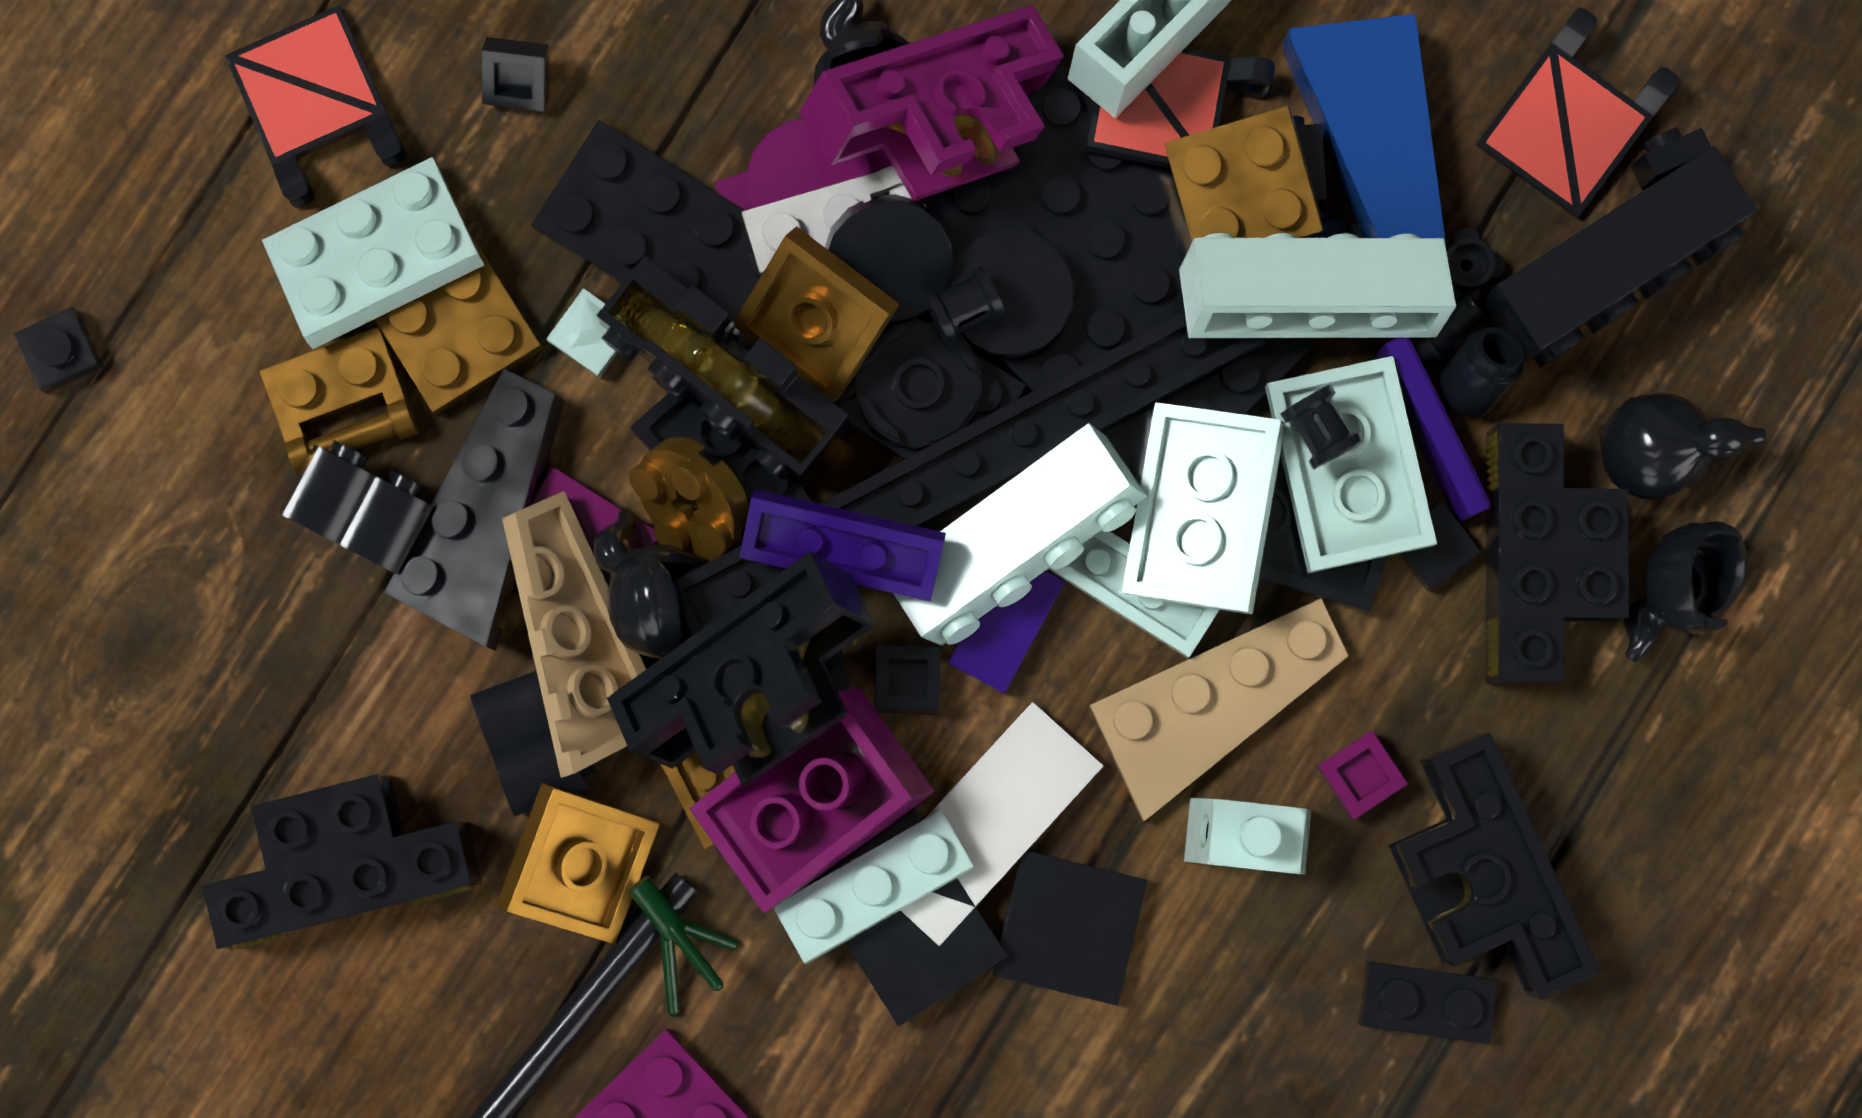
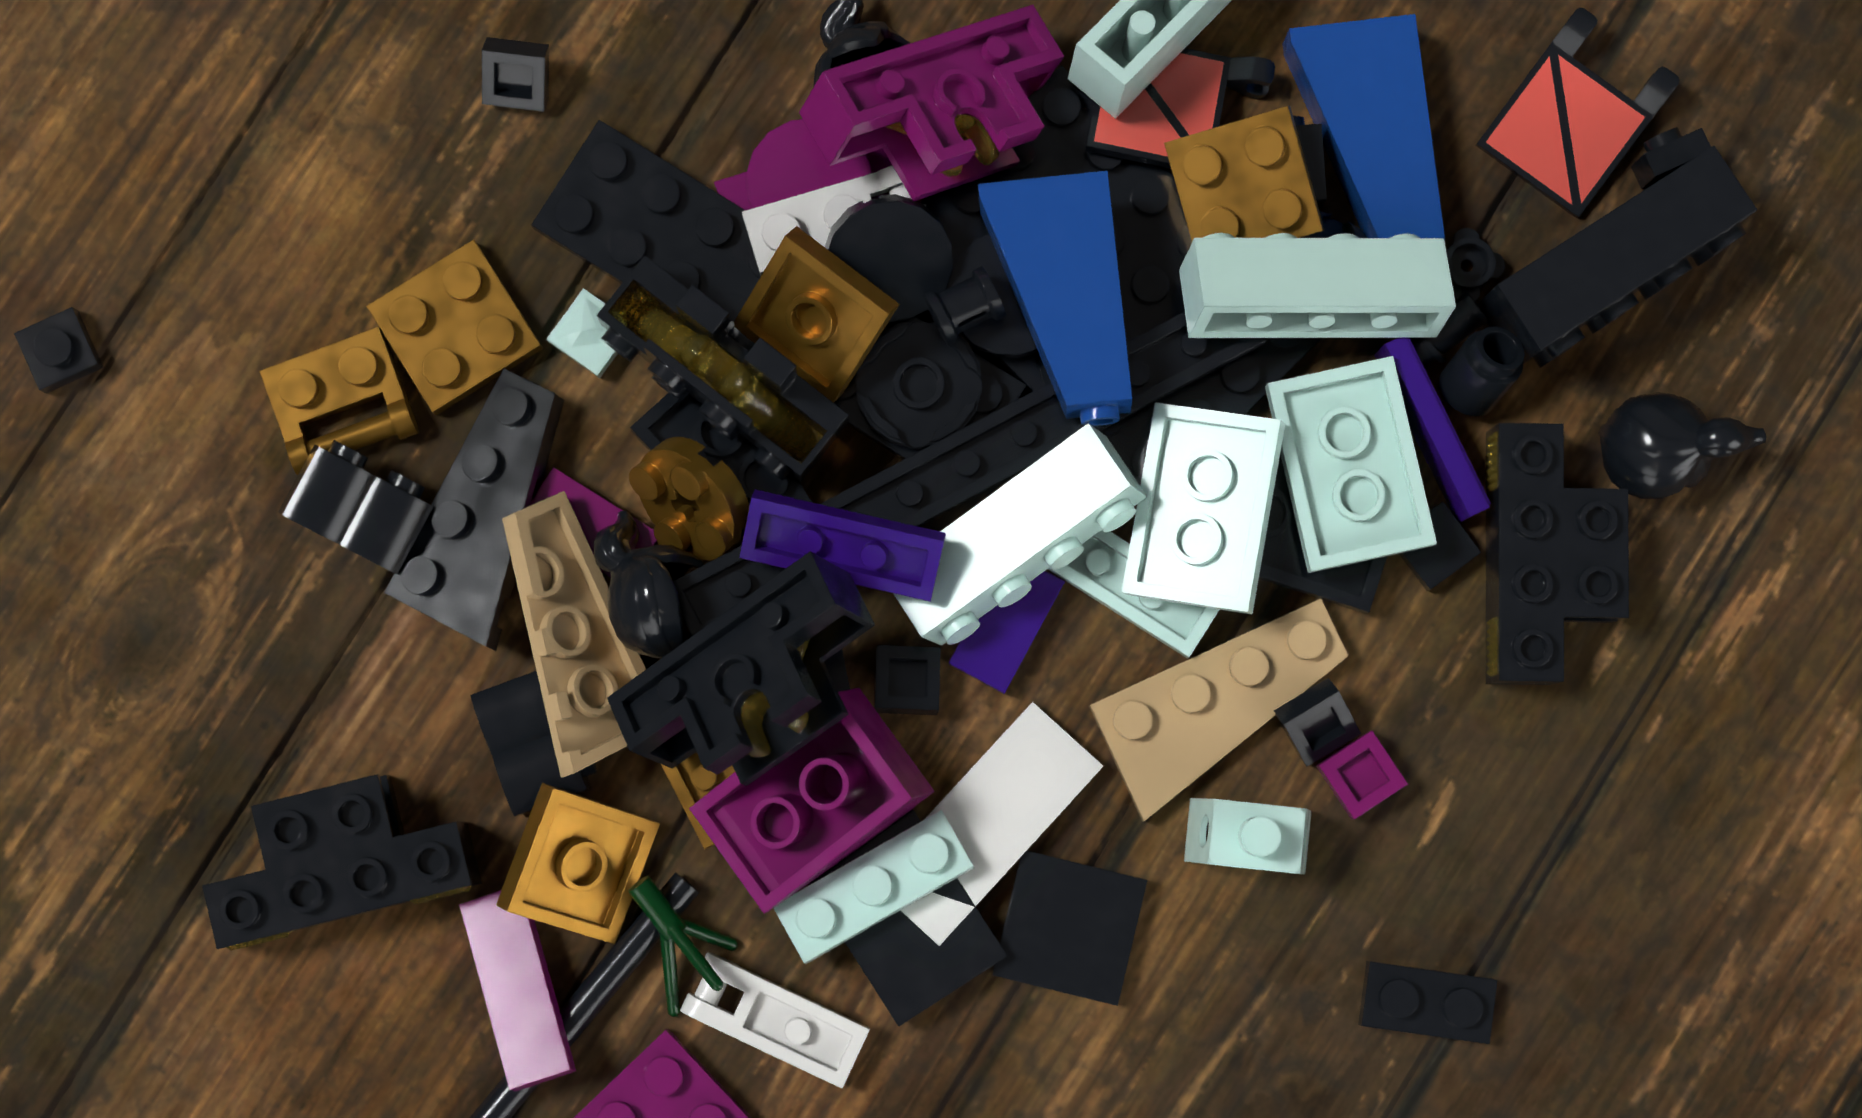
(308, 92): flag -> none
(372, 253): light aqua plate -> none
(517, 993): none -> tile
(779, 1022): none -> white plate
(1065, 276): none -> blue slope
(1317, 722): none -> black plate
(1341, 436): black bush -> none
(1487, 877): black piece -> none
(1697, 551): black hair -> none

